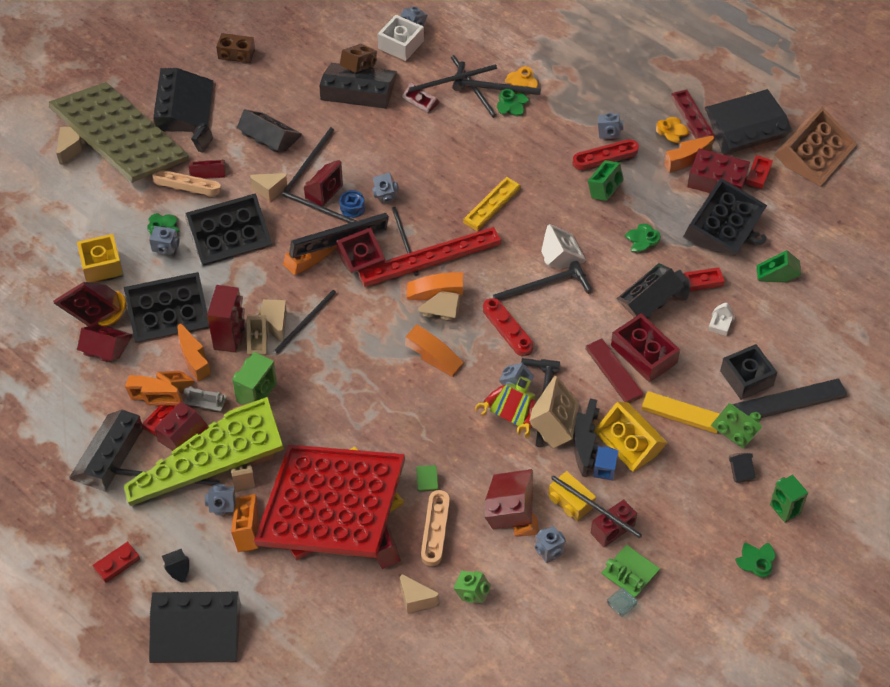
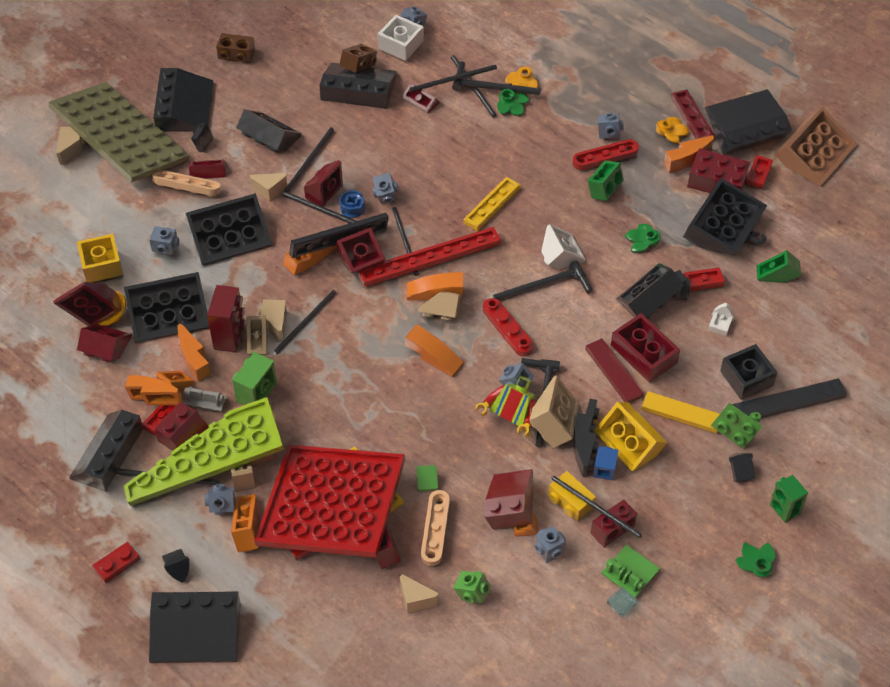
(162, 221): green plate -> none

